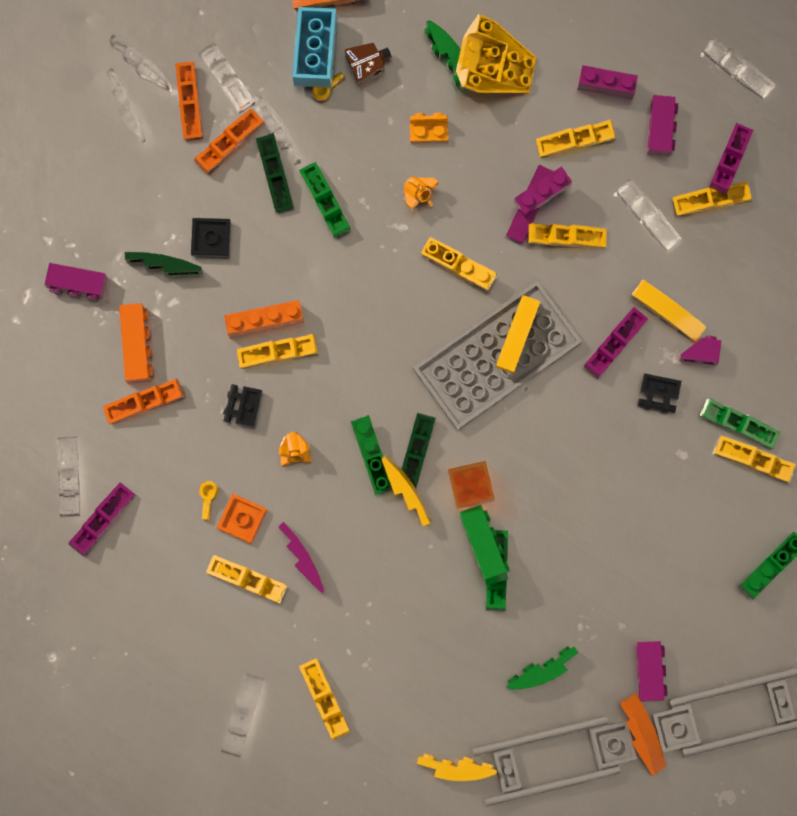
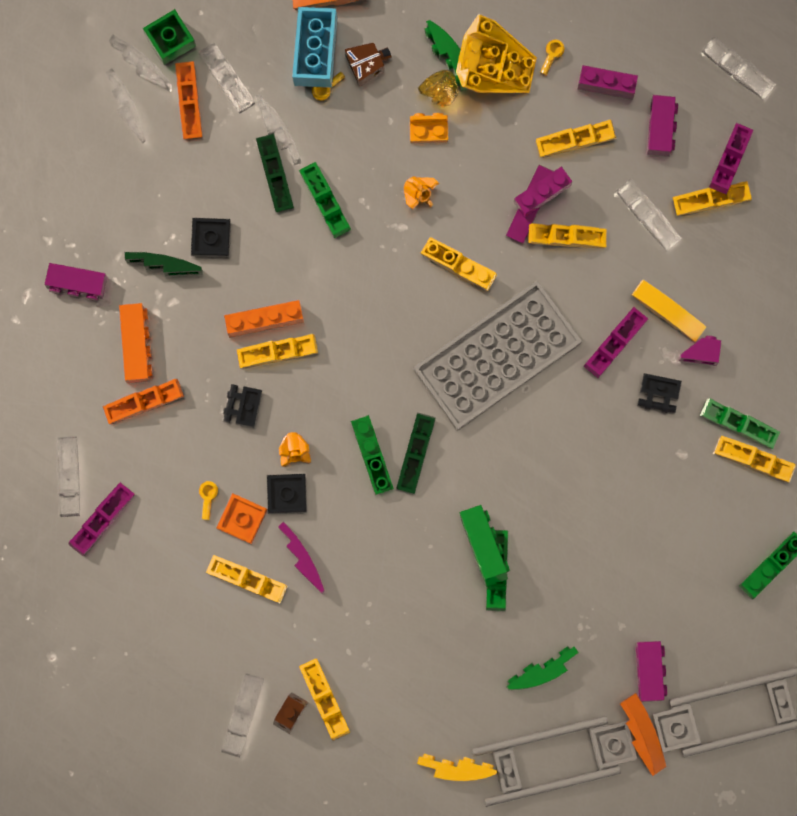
(169, 37): none -> green brick
(228, 141): orange slope -> none
(286, 493): none -> black plate
(290, 713): none -> reddish brown torso
(402, 484): yellow slope -> none
(440, 87): none -> clear yellow helmet
(470, 485): clear orange brick -> none
(517, 334): yellow slope -> none
(554, 50): none -> yellow plate

